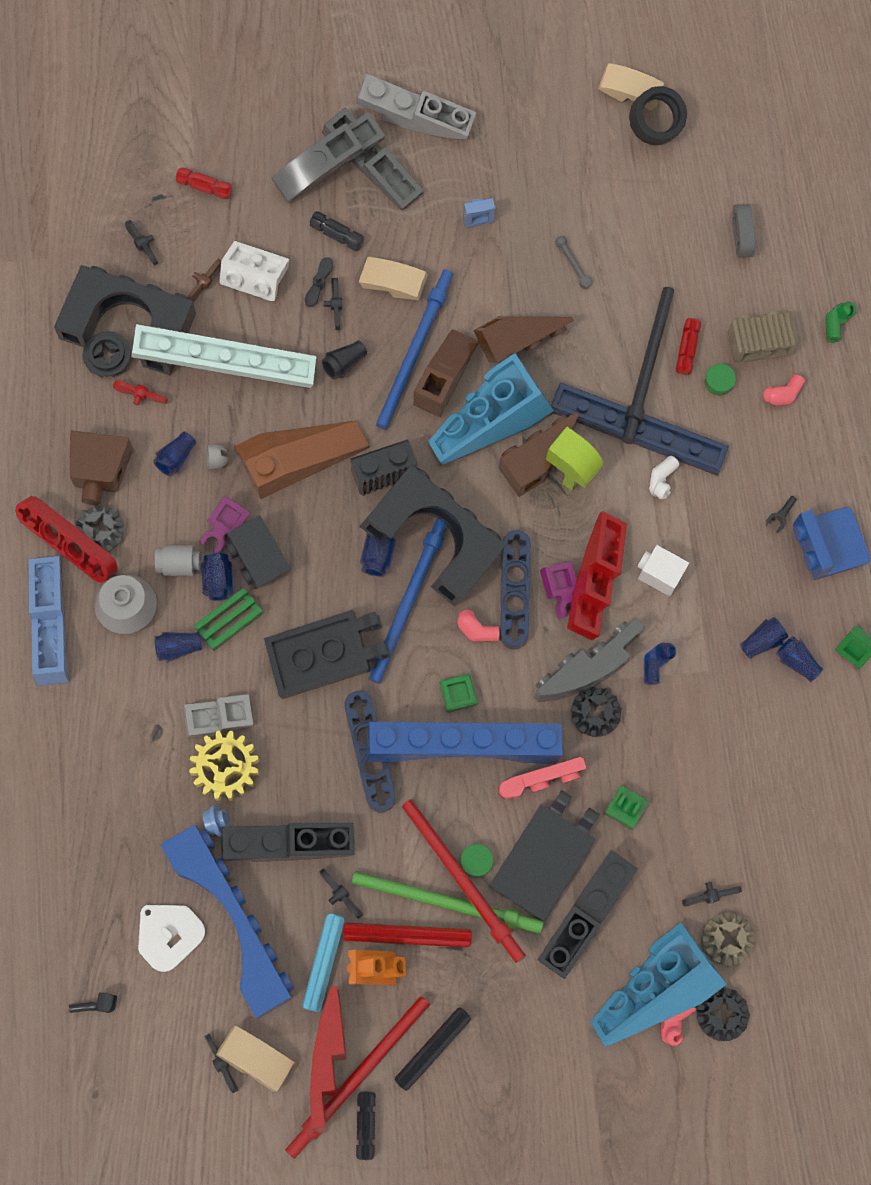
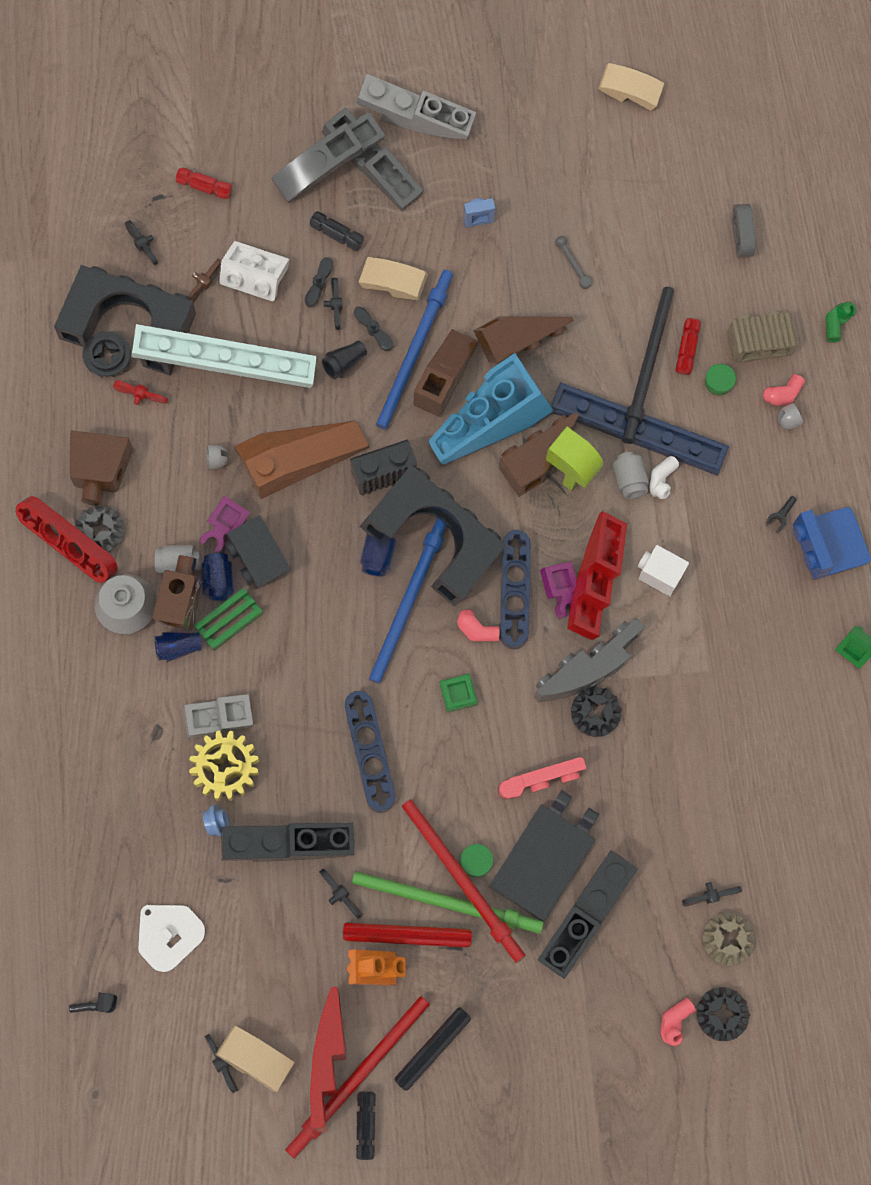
(48, 621): medium blue slope -> none
(174, 454): clear blue cone -> none
(180, 608): none -> reddish brown torso
(260, 980): blue arch -> none
(323, 652): black tile -> none
(323, 962): medium azure axle -> none
(373, 329): none -> black piece
(477, 740): blue arch -> none
(626, 807): green tile -> none
(631, 475): none -> light grey brick
(655, 659): clear blue arm -> none
(667, 984): dark azure wedge -> none
(676, 106): black tyre -> none
(764, 638): clear blue cone -> none
(790, 417): none -> light grey hinge
(798, 658): clear blue cone -> none

